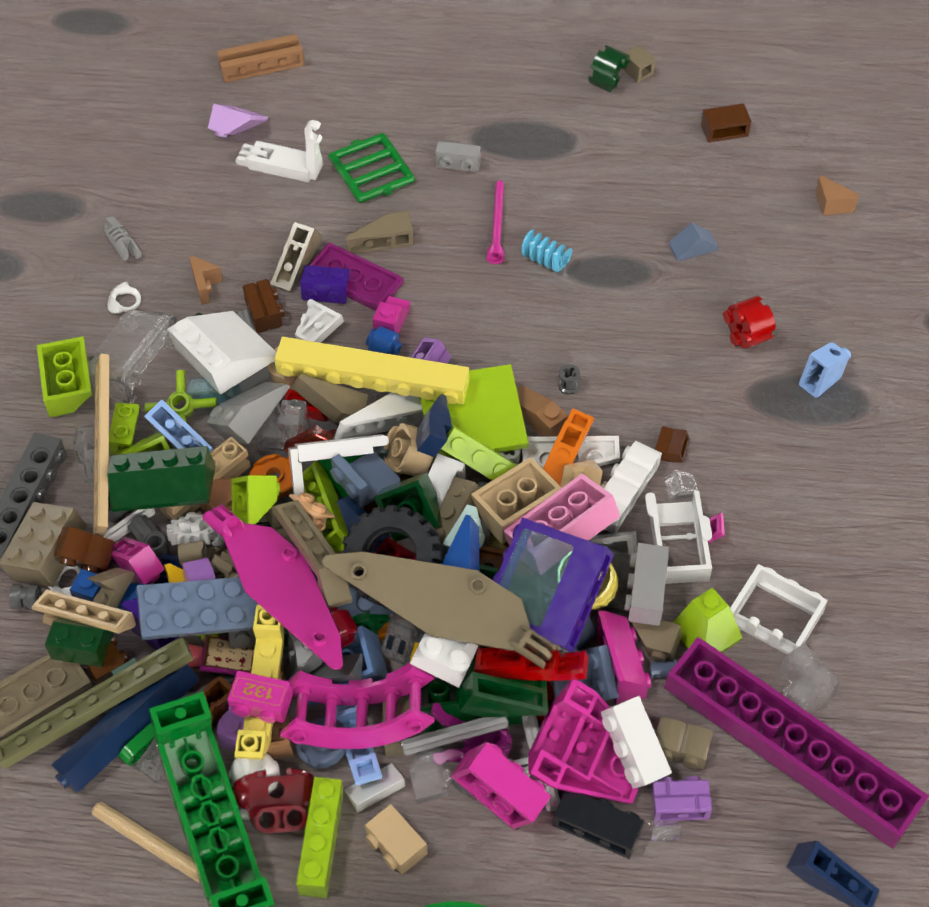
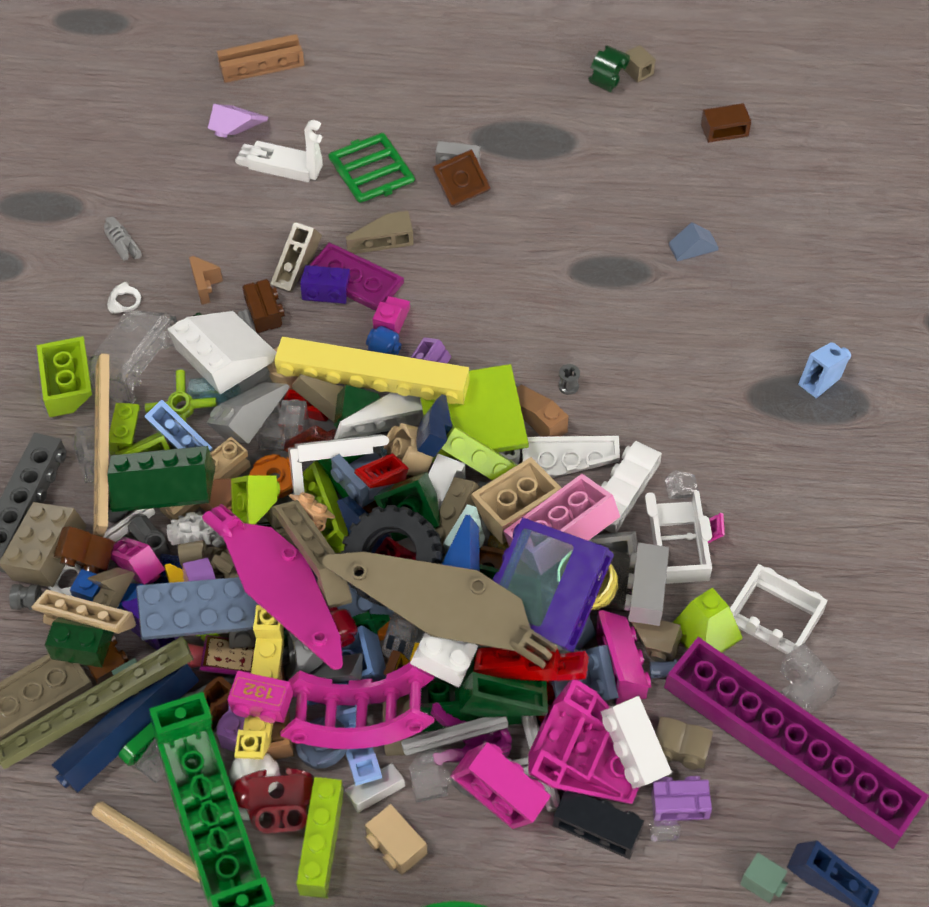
(317, 322): white wing -> none
(351, 401): none -> dark green slope
(391, 466): none -> red slope
(395, 662): none -> reddish brown tile
(461, 178): none -> reddish brown plate
(495, 252): dark pink piece -> none
(544, 252): medium azure piece -> none
(568, 444): orange slope -> none
(588, 468): tan slope -> none
(672, 444): reddish brown piece -> none
(749, 322): red brick -> none
(764, 878): none -> sand green brick
(834, 197): medium nougat slope -> none

